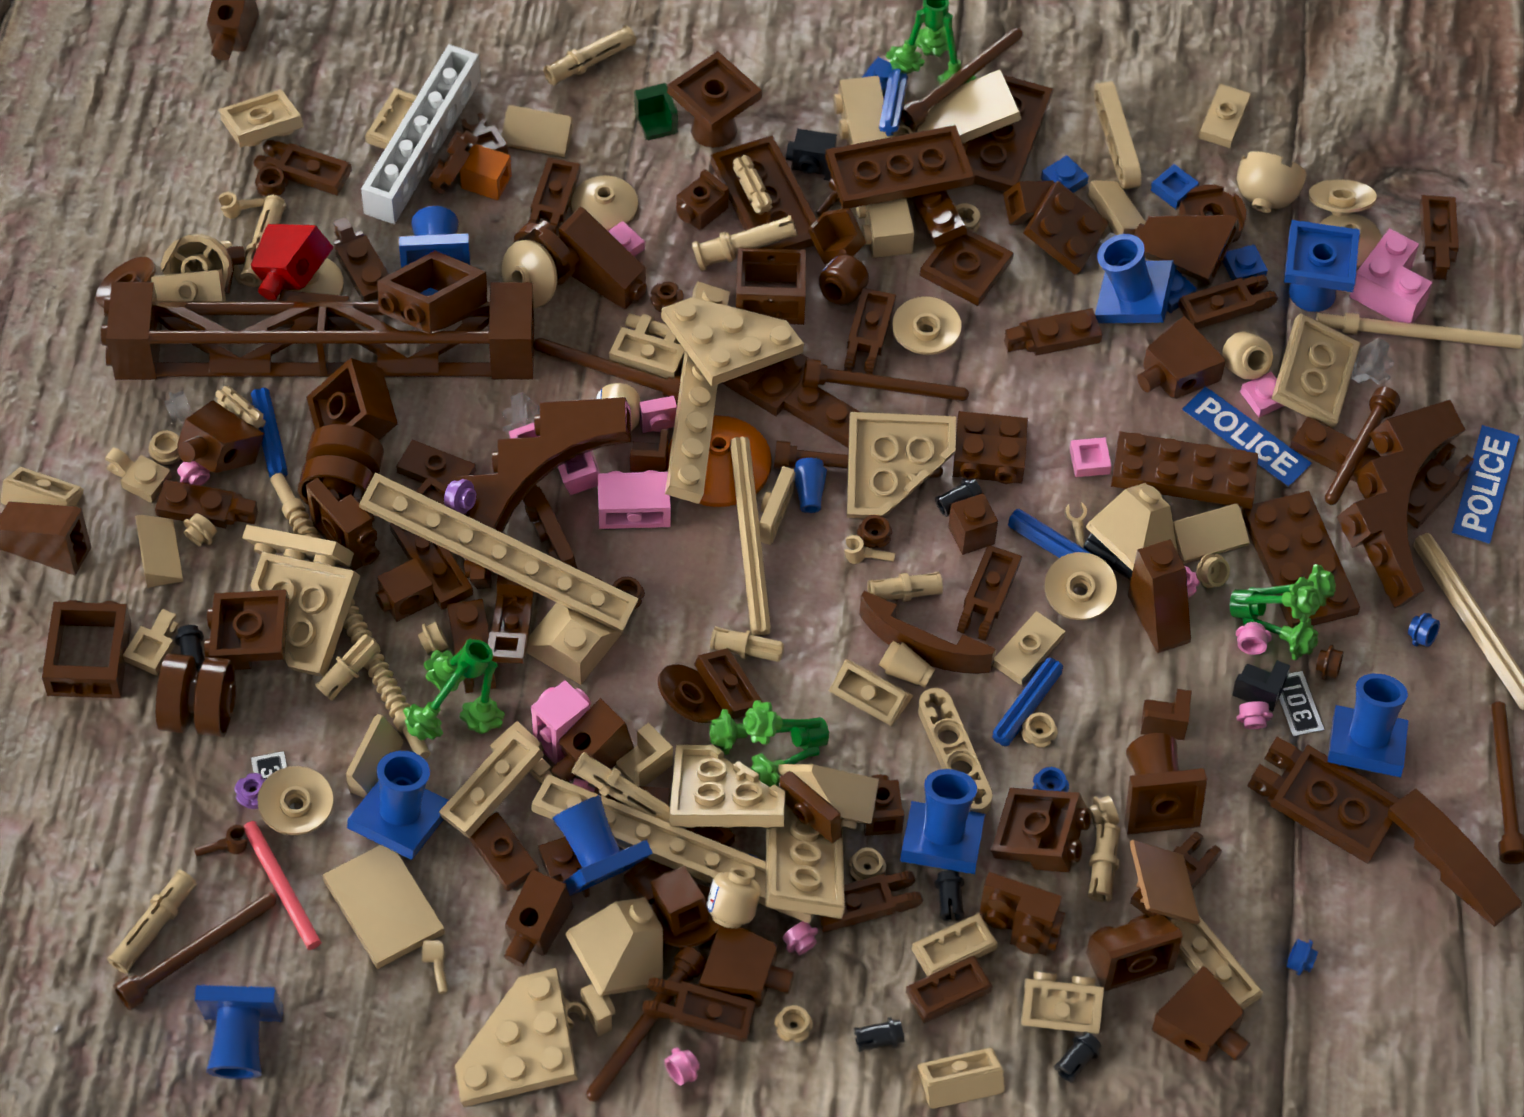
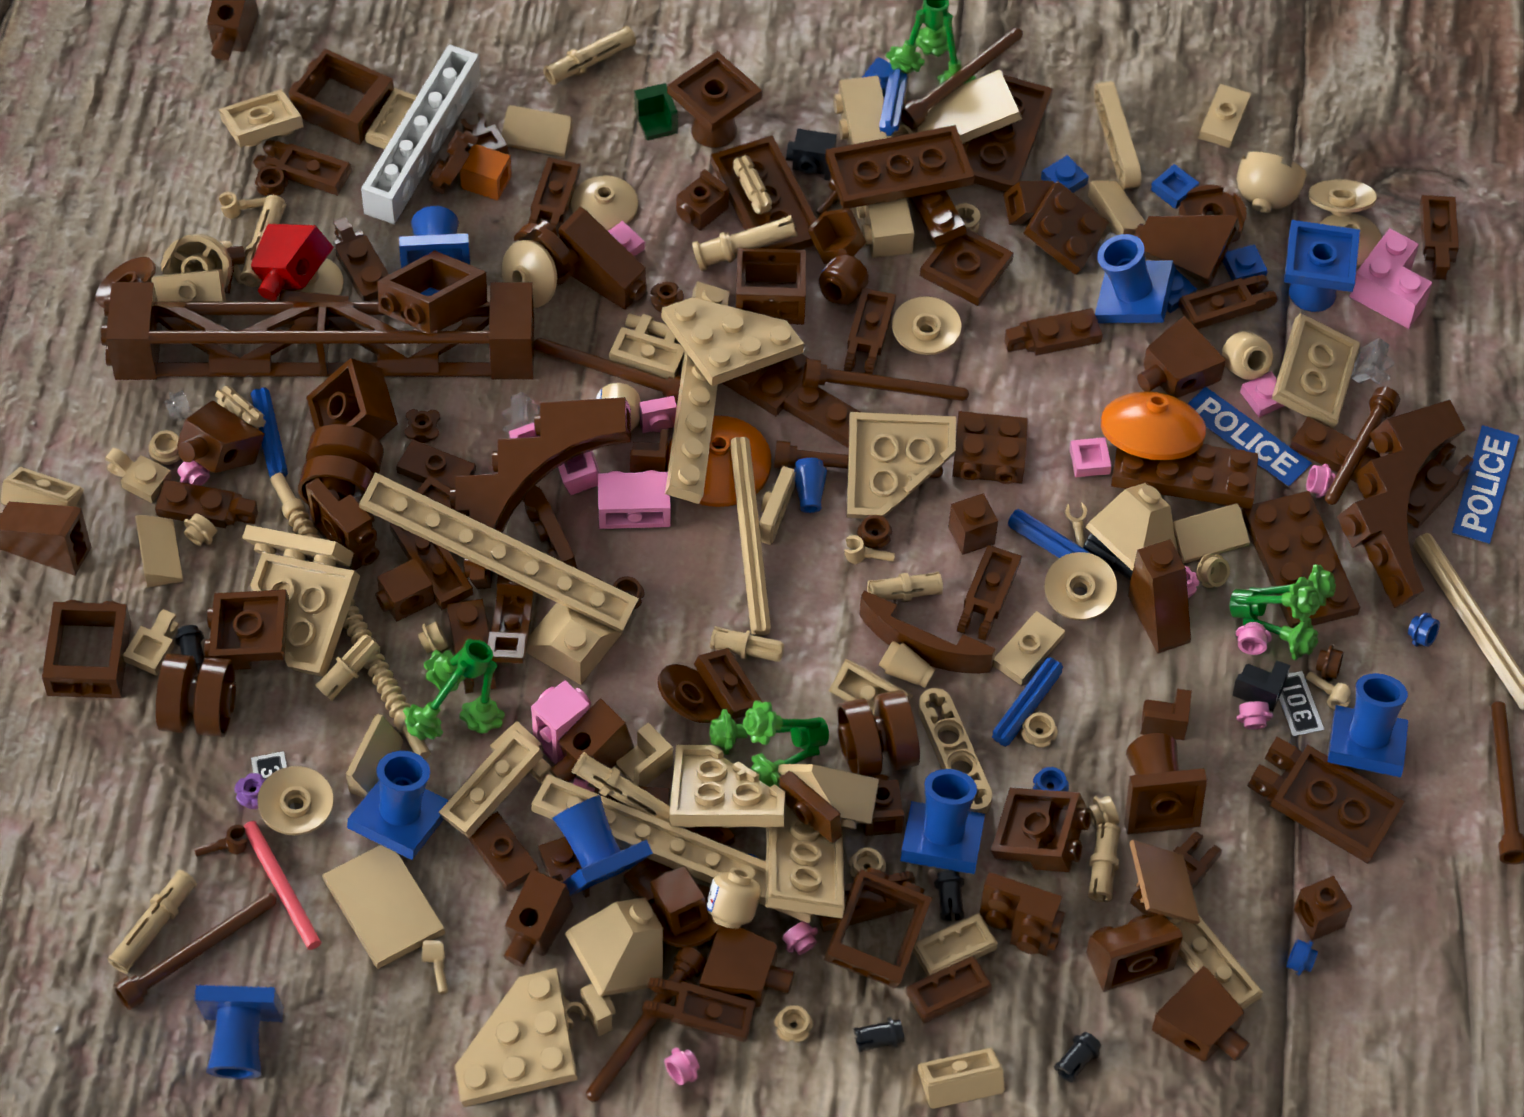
(352, 74): none -> reddish brown window
(422, 433): none -> reddish brown plate
(460, 495): medium lavender plate -> none
(863, 963): none -> reddish brown window
(887, 732): none -> reddish brown wheel
(965, 490): black pin -> none
(1062, 1004): tan bracket -> none
(1153, 426): none -> orange dish
(1319, 480): none -> bright pink plate
(1322, 908): none -> reddish brown brick
(1338, 693): none -> tan hand
(1352, 323): tan bar -> none
(1455, 855): reddish brown slope -> none

